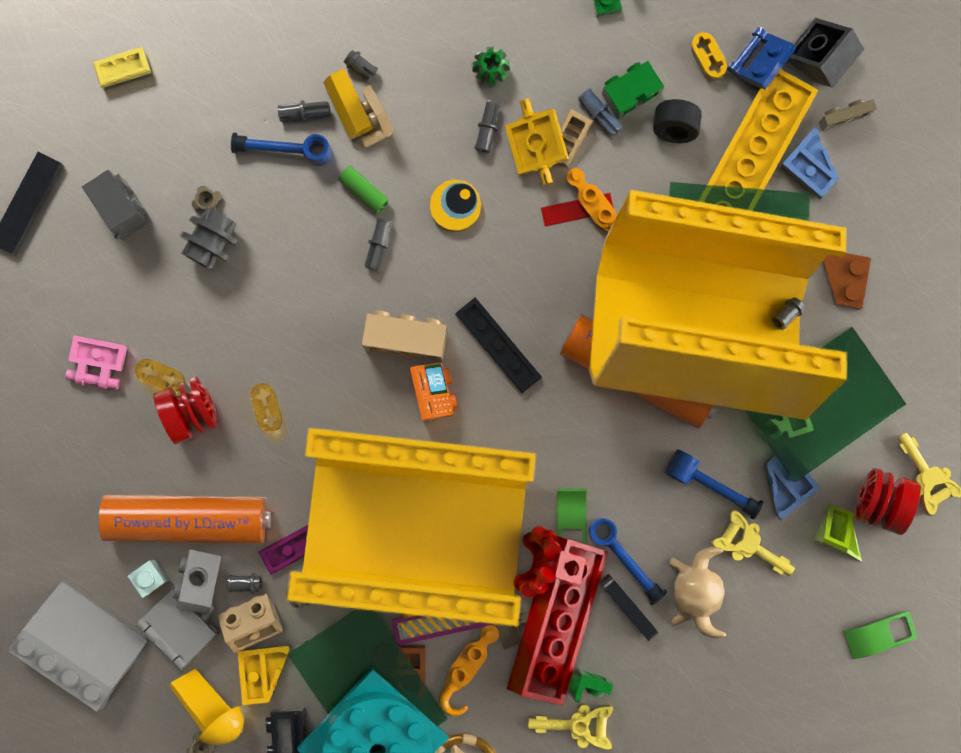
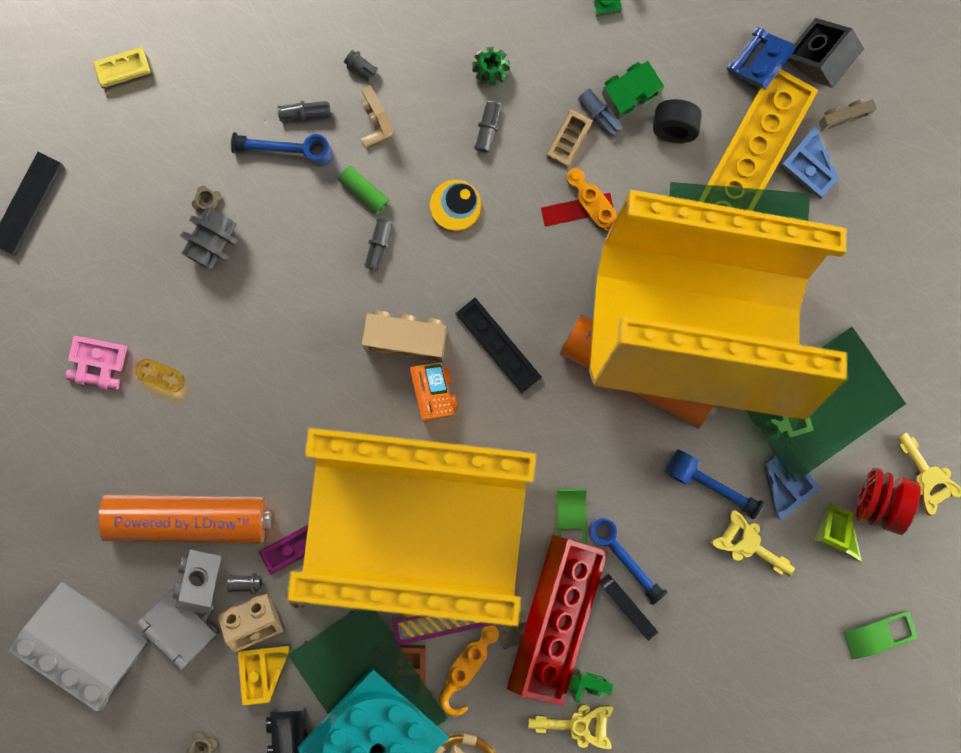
(115, 205): dark grey brick -> none
(149, 578): light aqua brick -> none
(182, 411): red wheel -> none
(208, 709): yellow piece -> none
(259, 407): clear yellow beam -> none
(347, 104): yellow piece -> none
(536, 142): yellow plate -> none
(546, 564): red piece -> none
(698, 592): tan piece -> none
(713, 53): yellow beam -> none
(792, 308): dark grey pin -> none
(847, 279): dark orange wing -> none

